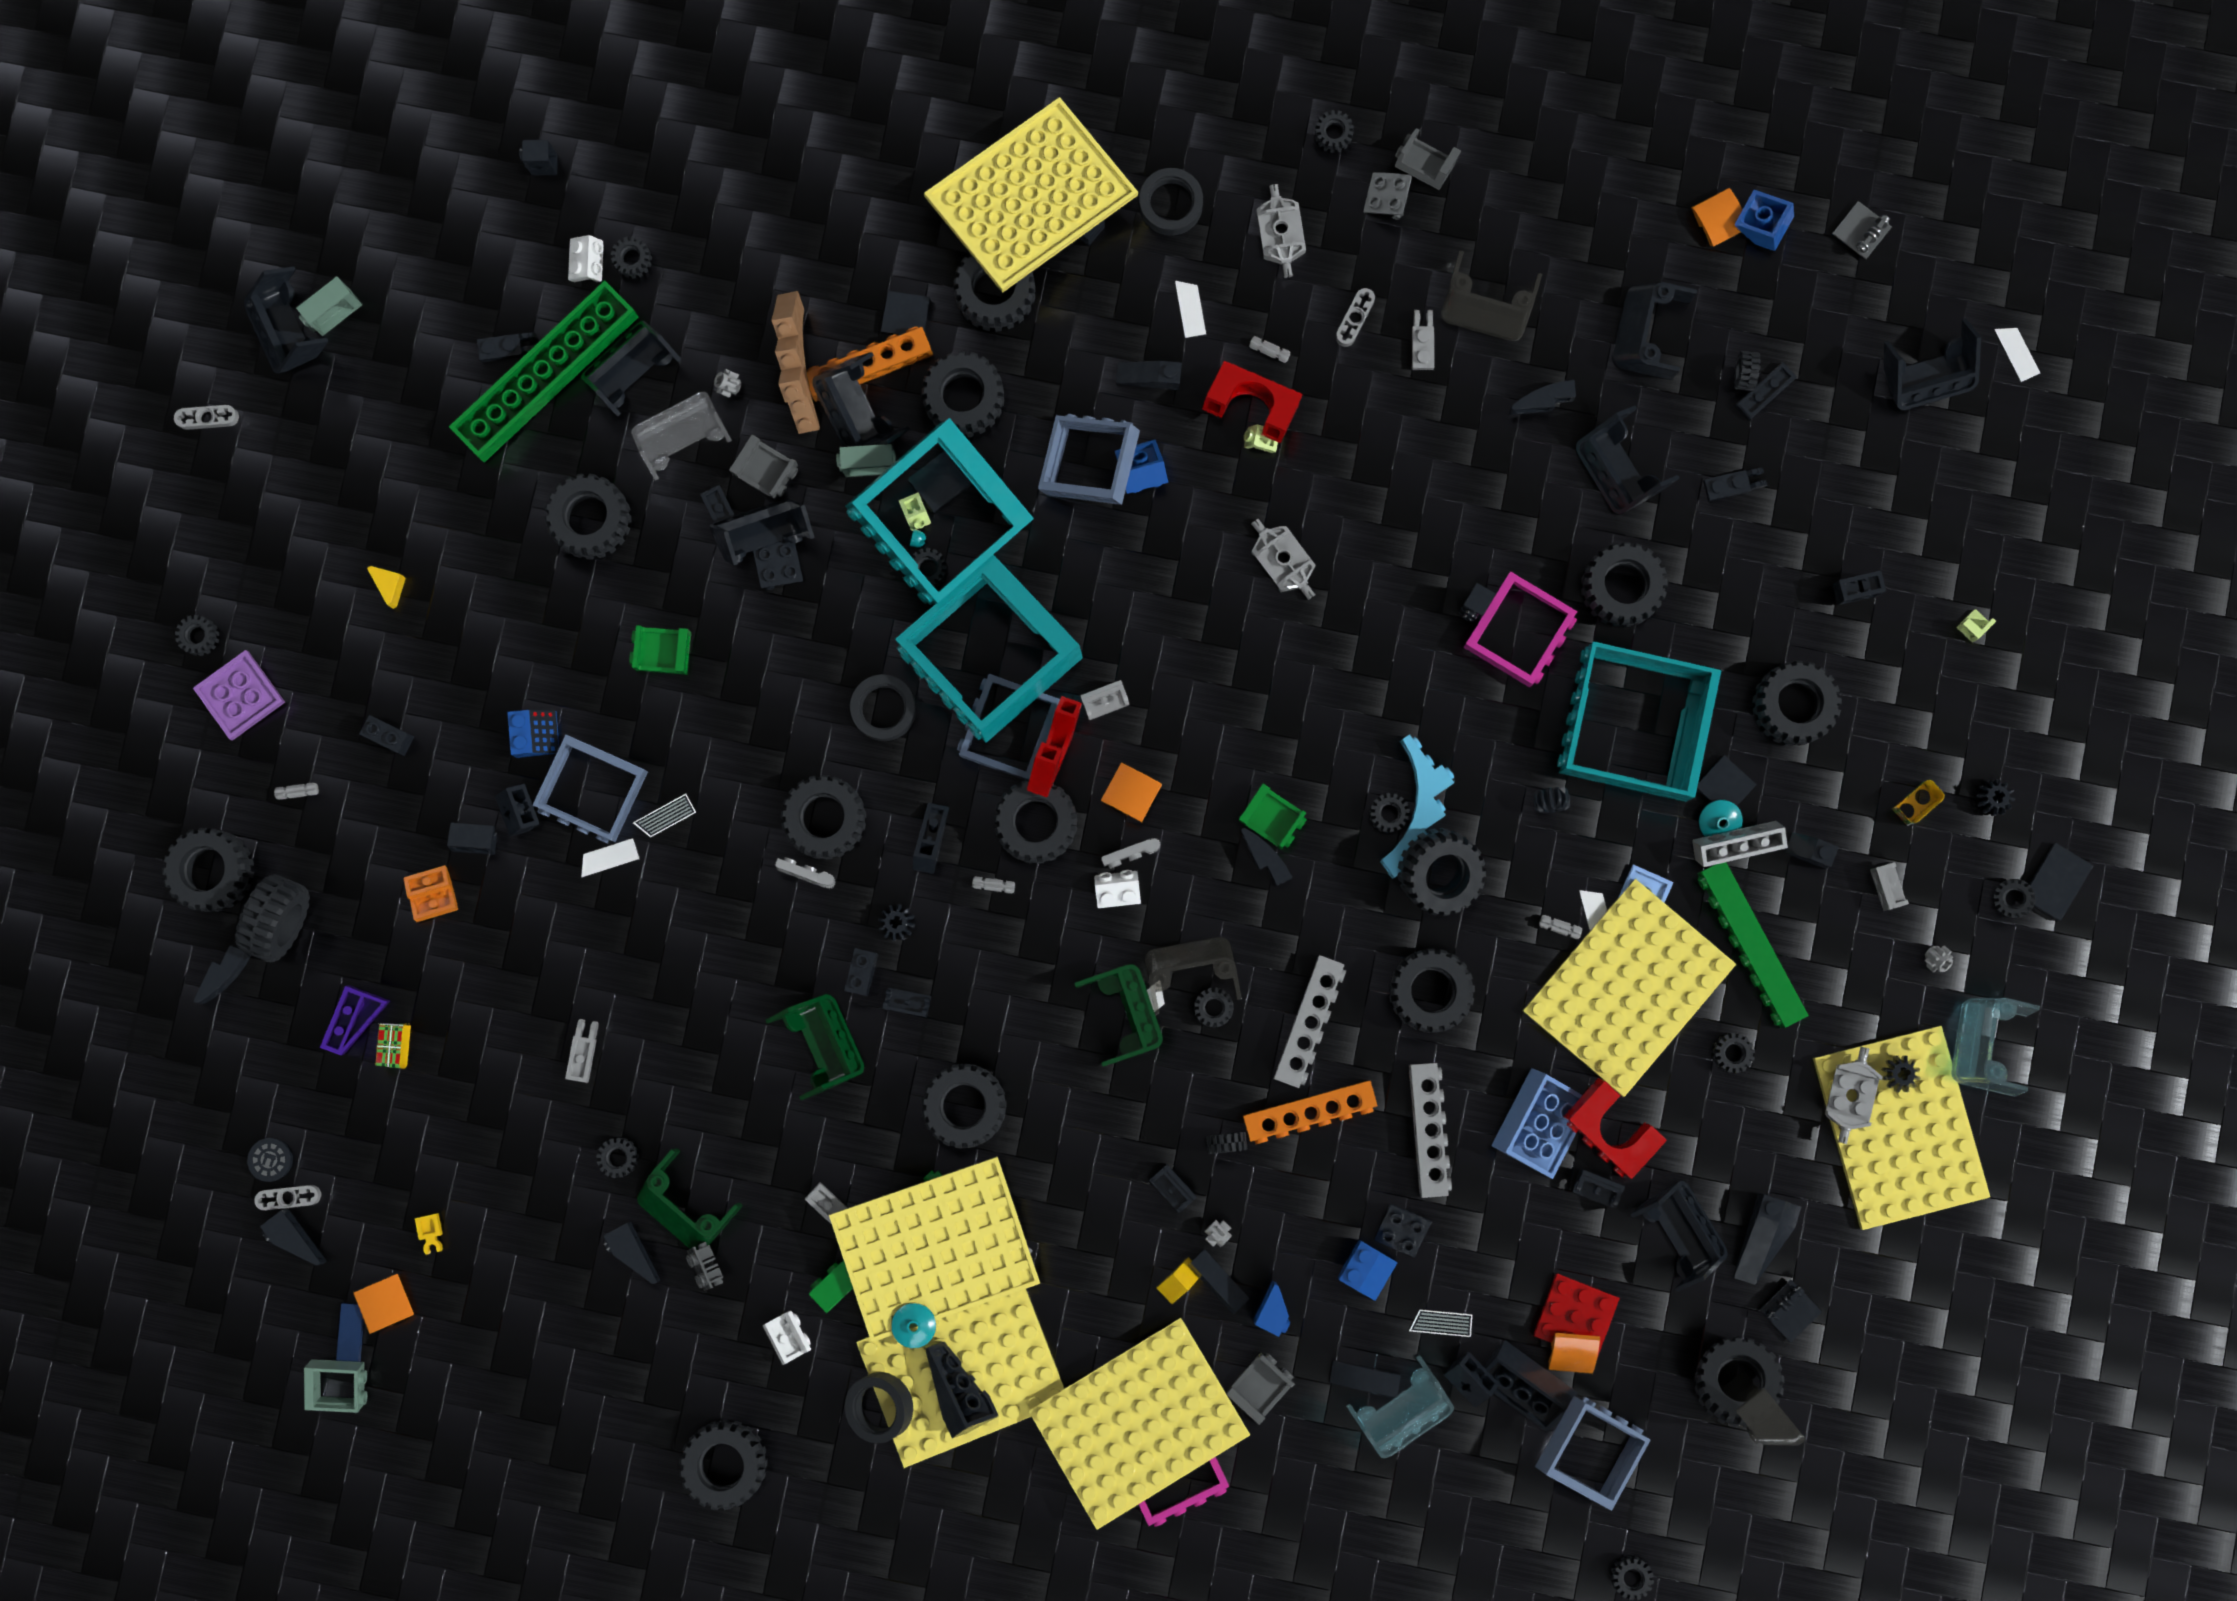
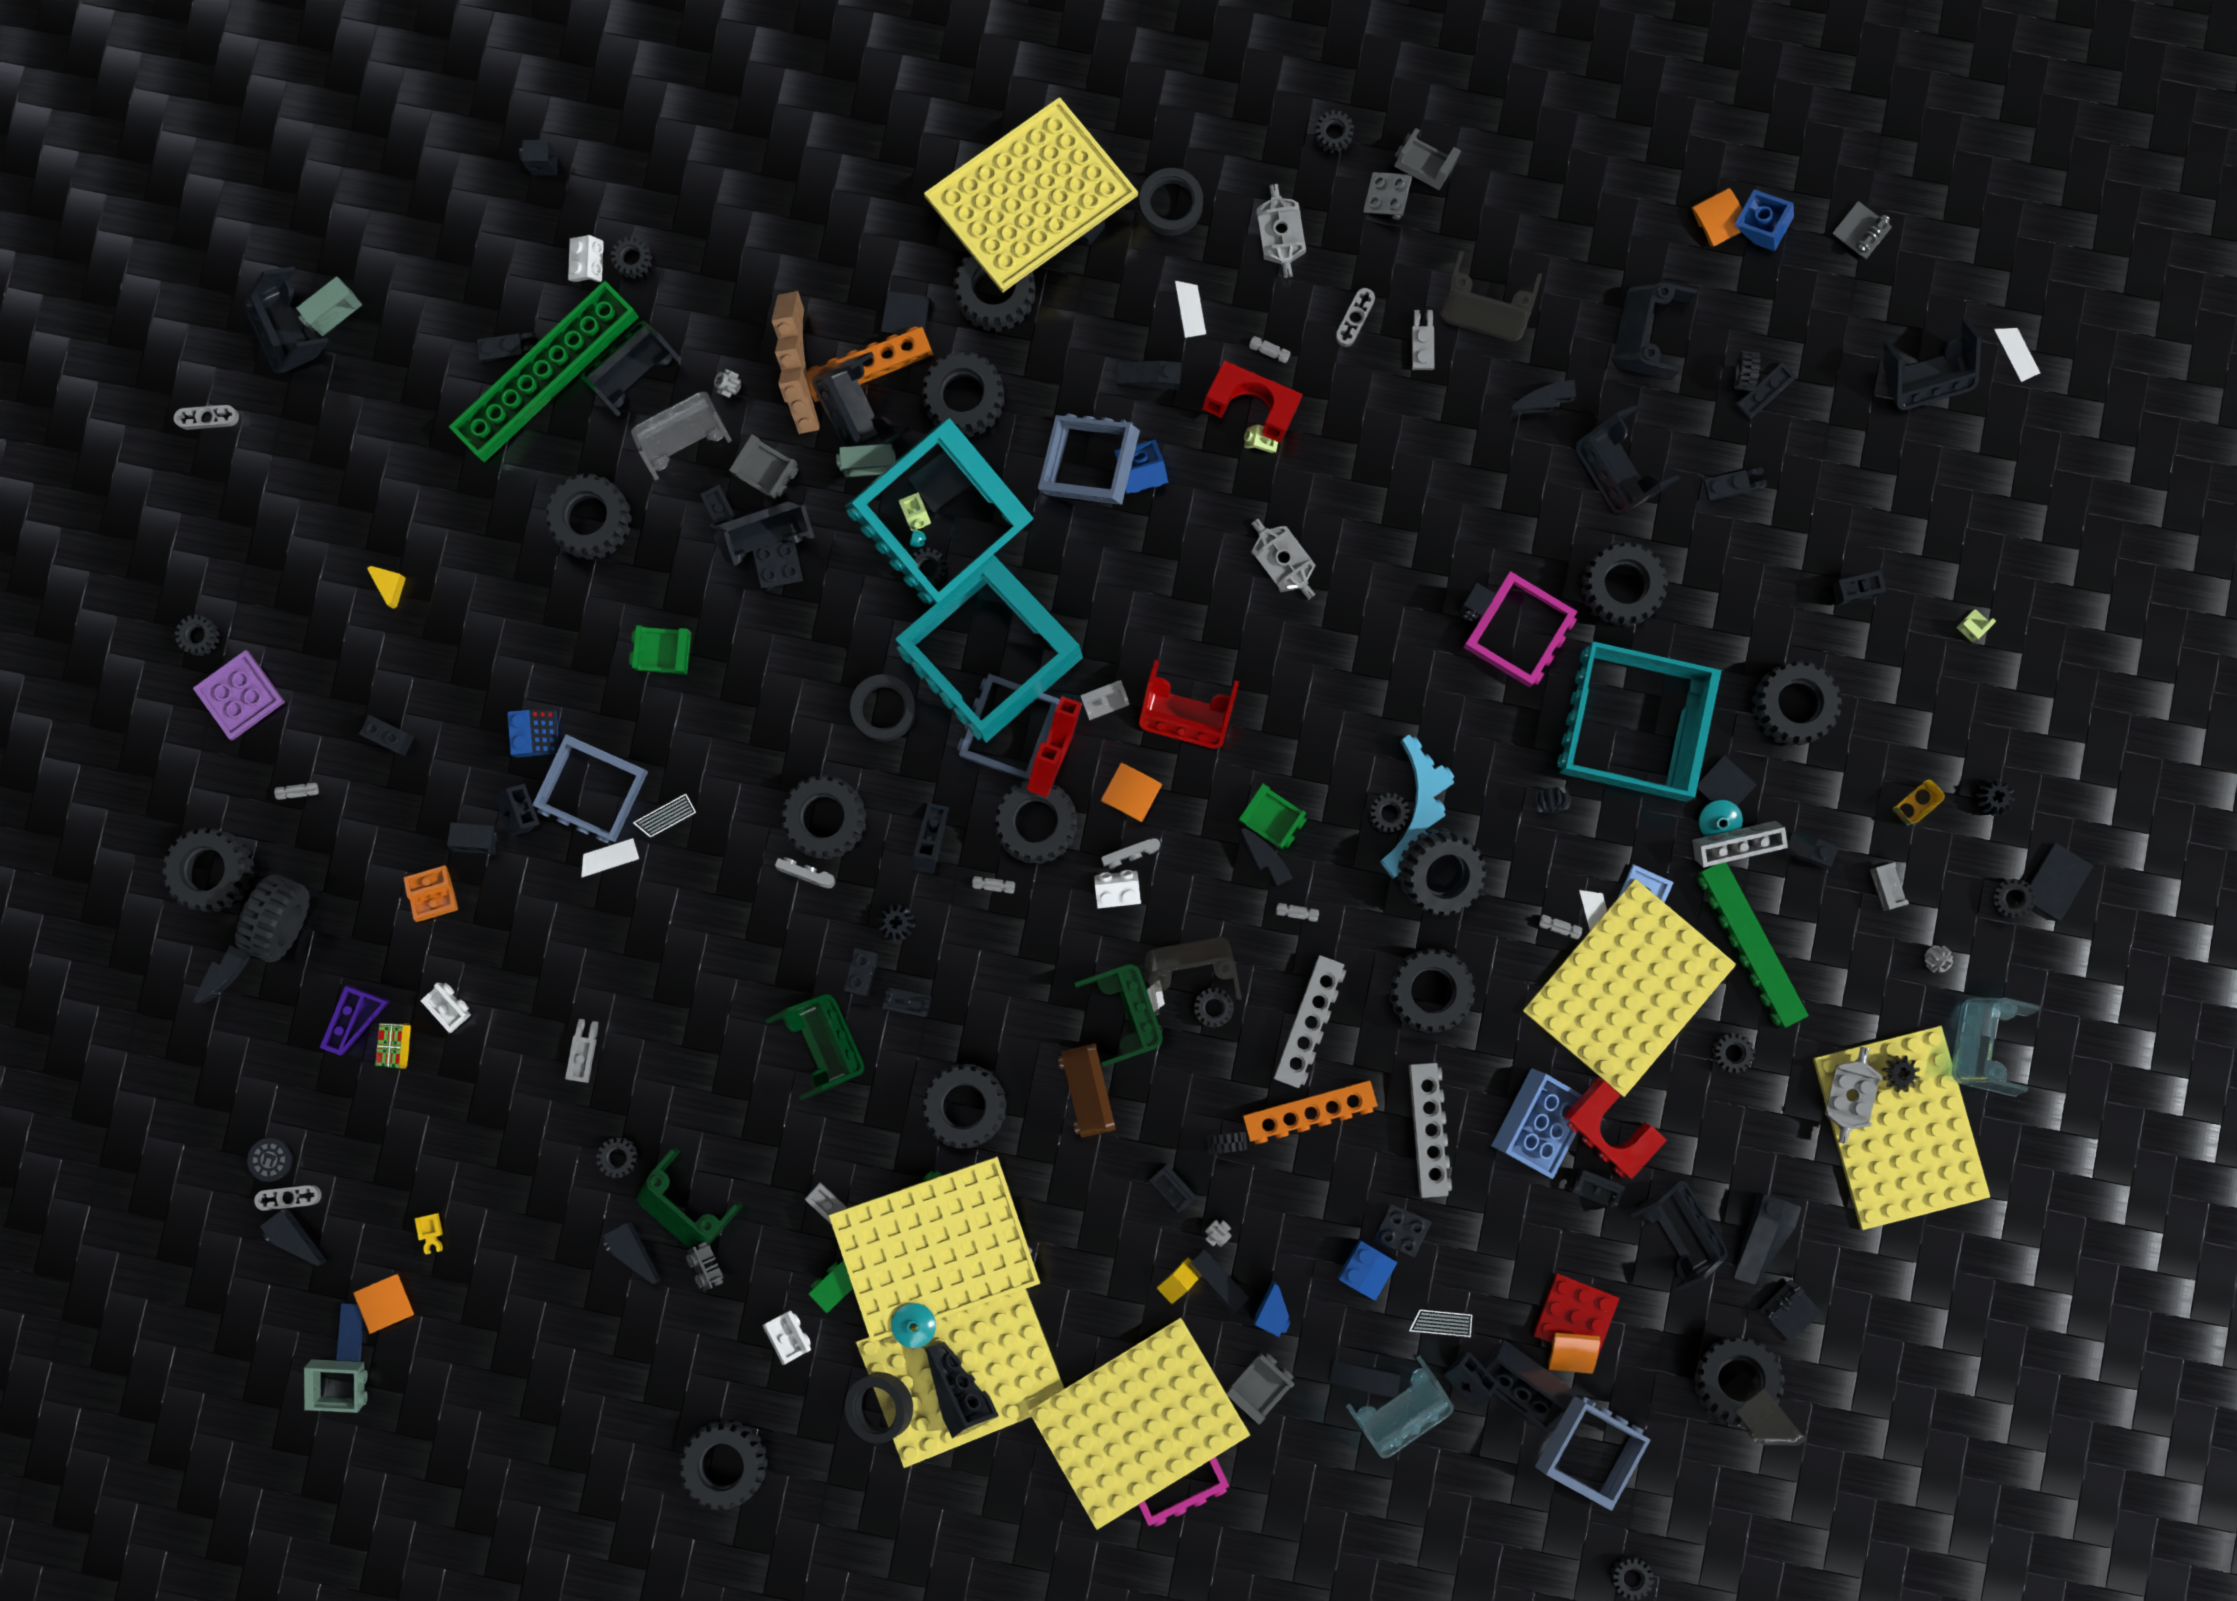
(446, 1007): none -> white bracket
(1087, 1090): none -> reddish brown windscreen
(1185, 717): none -> red windscreen
(1297, 912): none -> light grey axle

